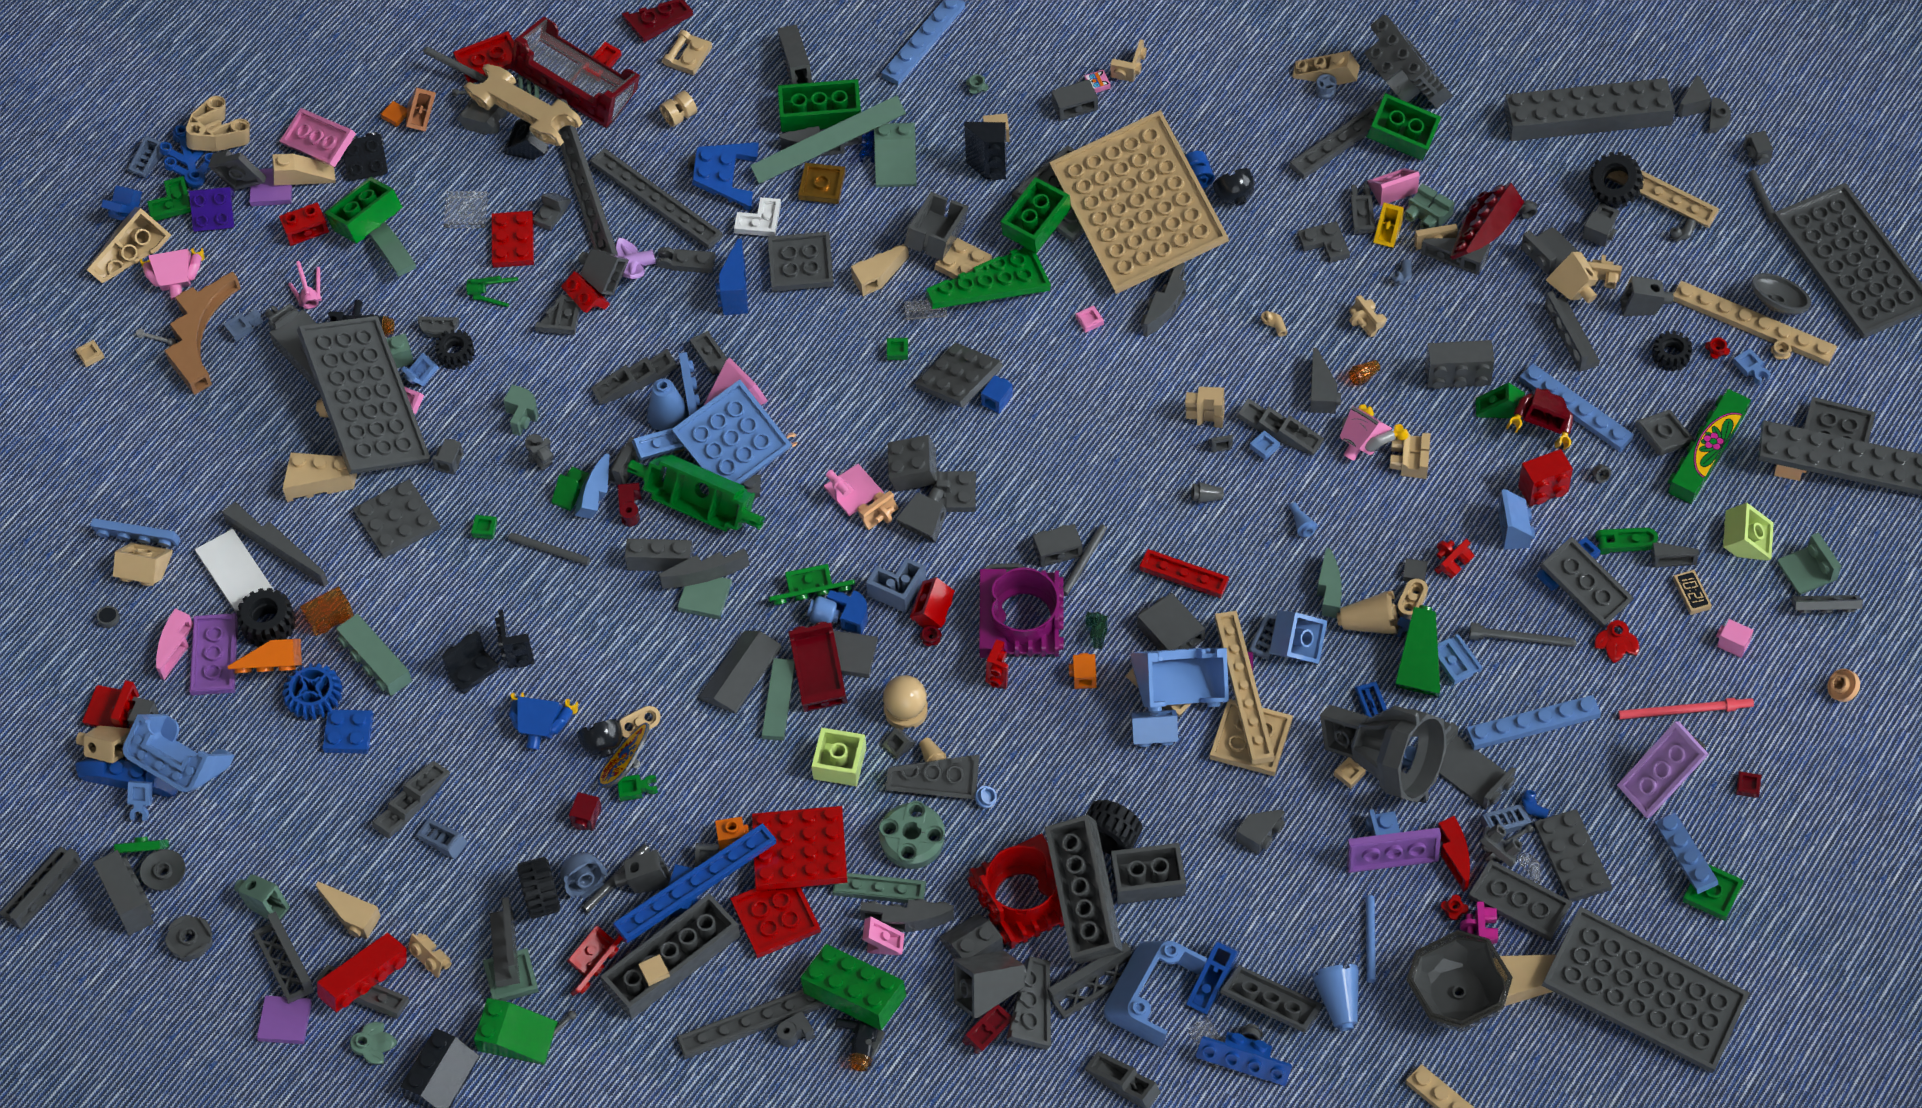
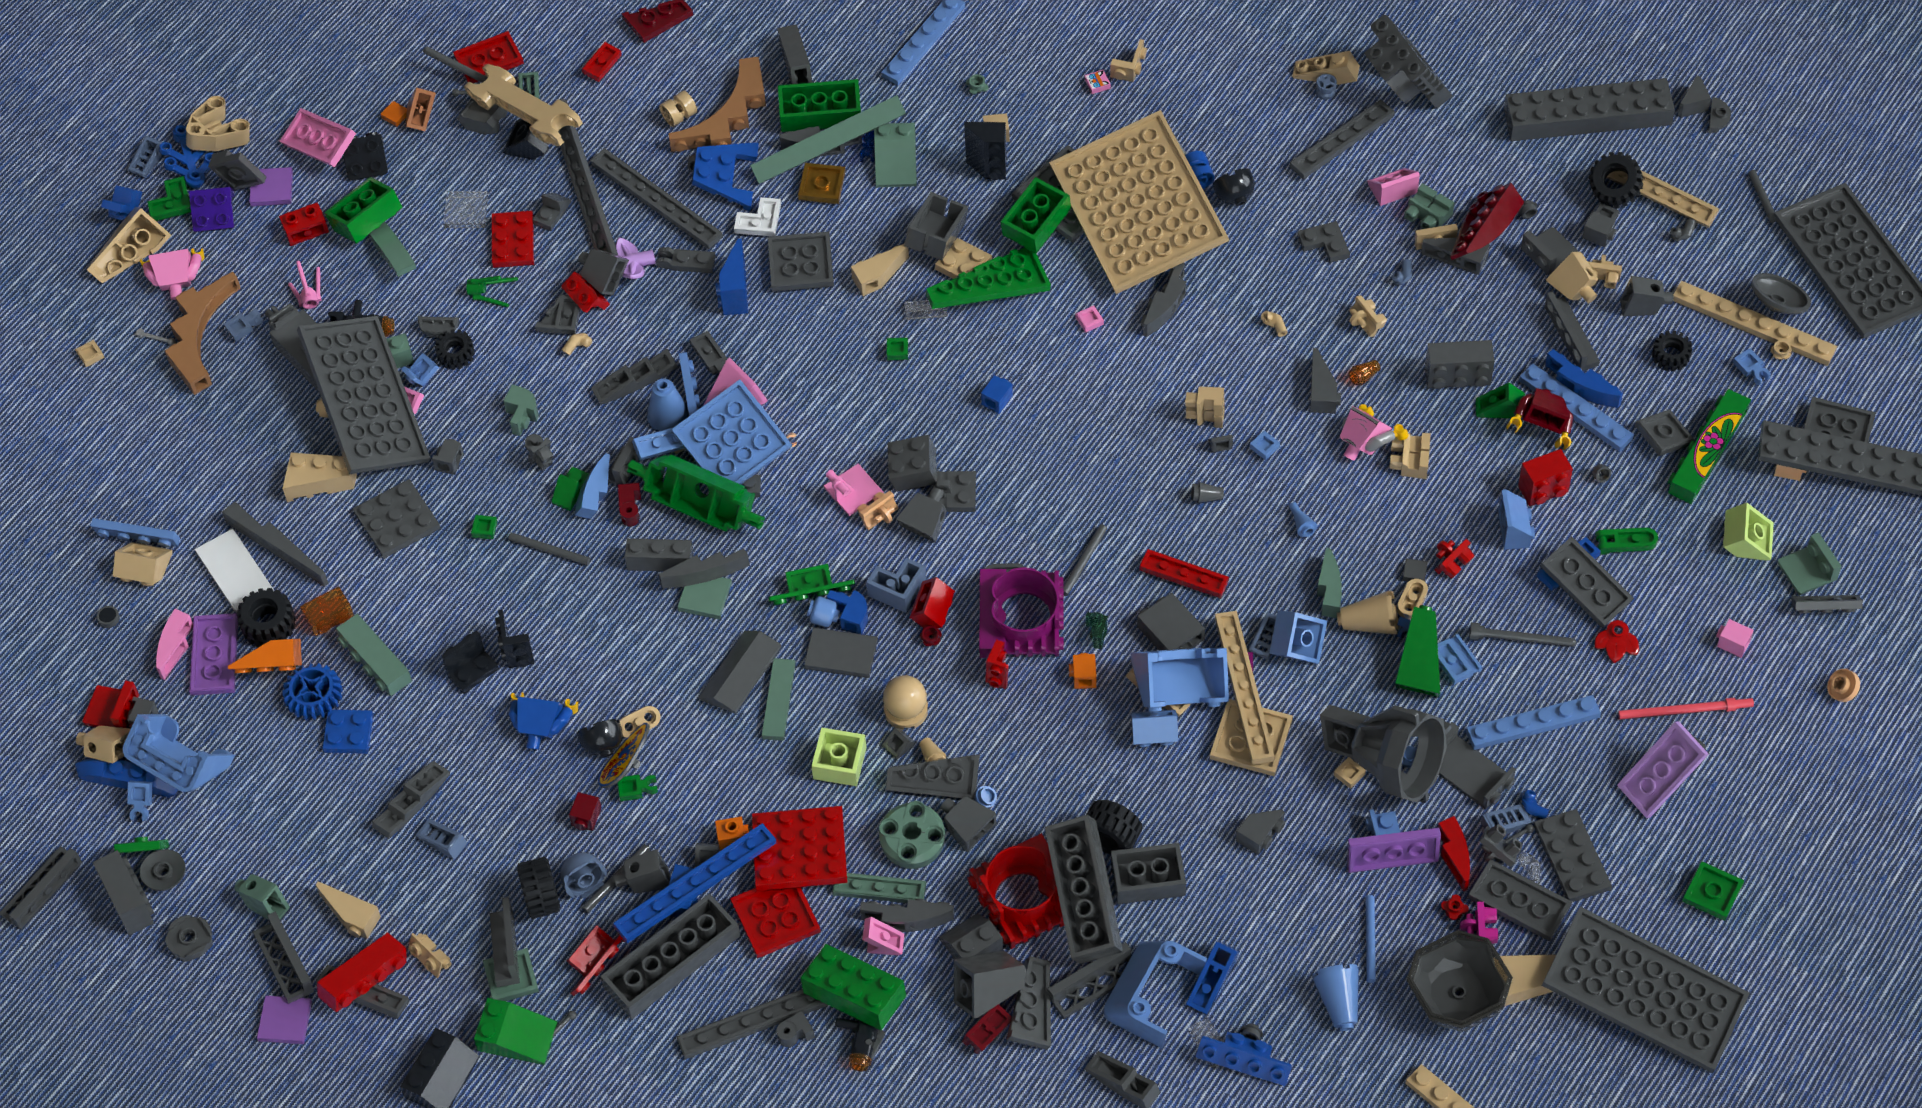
(297, 169): tan slope -> none
(376, 1042): sand green plate -> none
(572, 73): windscreen -> none
(576, 340): none -> tan arm
(654, 970): tan tile -> none
(691, 57): tan plate -> none
(731, 116): none -> medium nougat arch
(817, 666): dark red panel -> none
(958, 375): dark grey plate -> none
(967, 821): none -> dark grey torso
(1057, 545): dark grey brick -> none
(1074, 100): dark grey brick -> none
(1272, 999): dark grey slope -> none
(1285, 430): dark grey slope -> none
(1358, 690): blue tile -> none
(1362, 210): dark grey hinge -> none
(1389, 225): yellow slope -> none
(1403, 127): green brick -> none
(1587, 385): none -> blue slope
(1672, 555): dark grey slope -> none
(1686, 853): medium blue plate -> none
(1692, 592): tile -> none
(1718, 343): red plate -> none
(1748, 784): dark red tile -> none
(1758, 147): dark grey brick -> none

